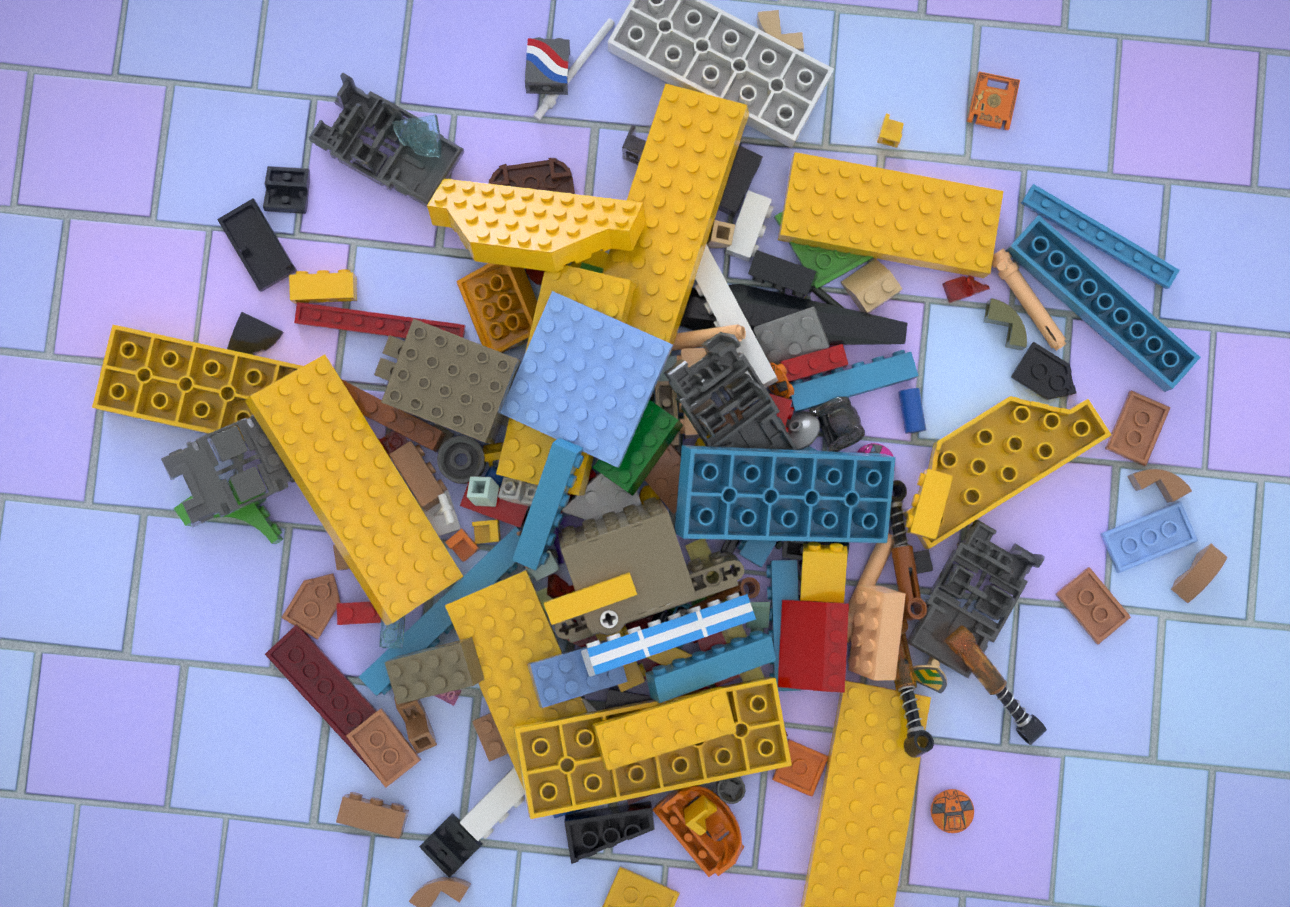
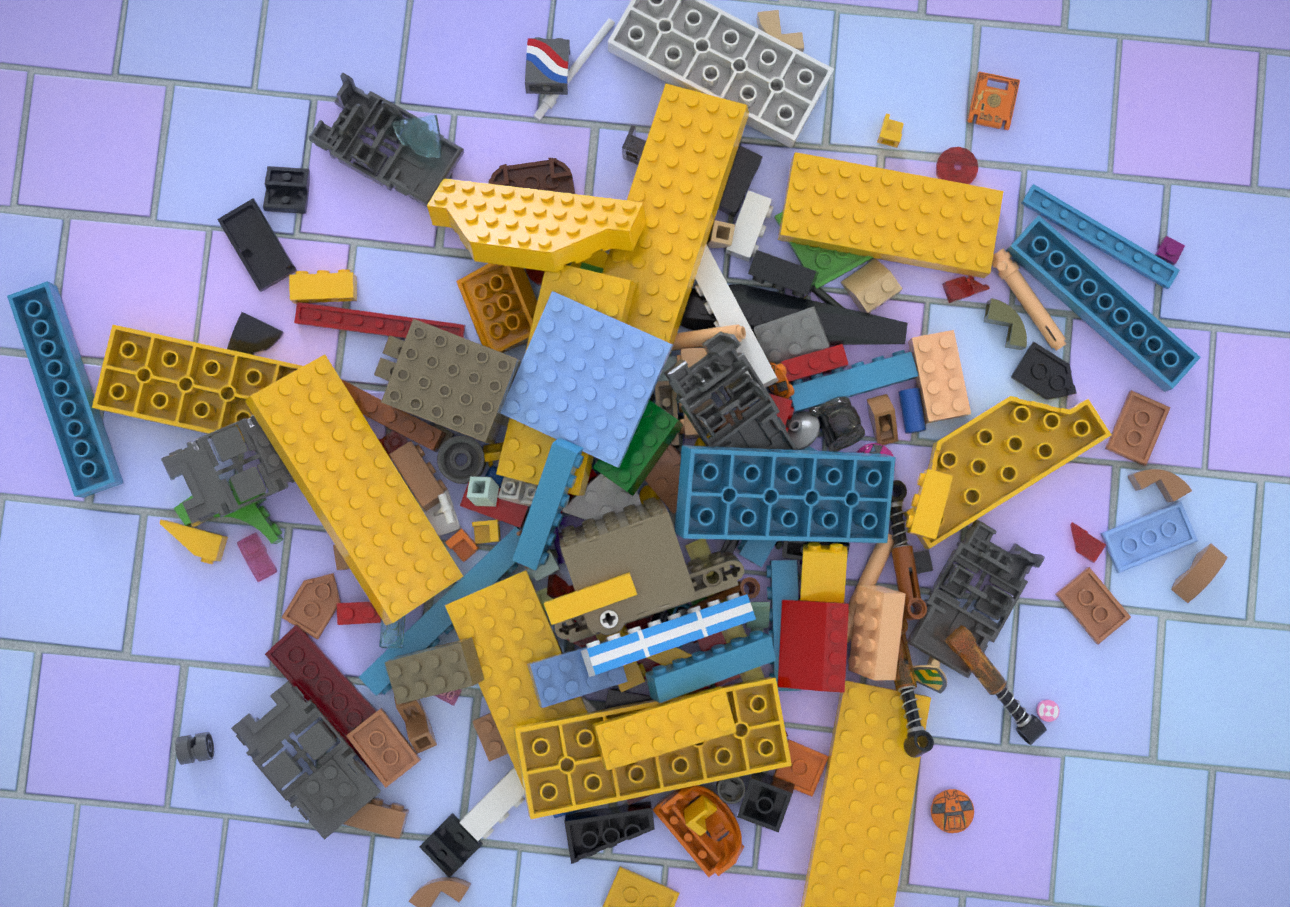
(65, 389): none -> dark azure brick
(190, 748): none -> dark grey wheel
(199, 542): none -> yellow slope
(257, 557): none -> clear pink slope
(332, 790): none -> dark grey piece
(766, 801): none -> black brick
(883, 419): none -> medium nougat slope
(940, 376): none -> light nougat brick
(957, 155): none -> clear red plate
(1047, 710): none -> bright pink tile
(1085, 544): none -> clear red slope
(1170, 250): none -> magenta plate

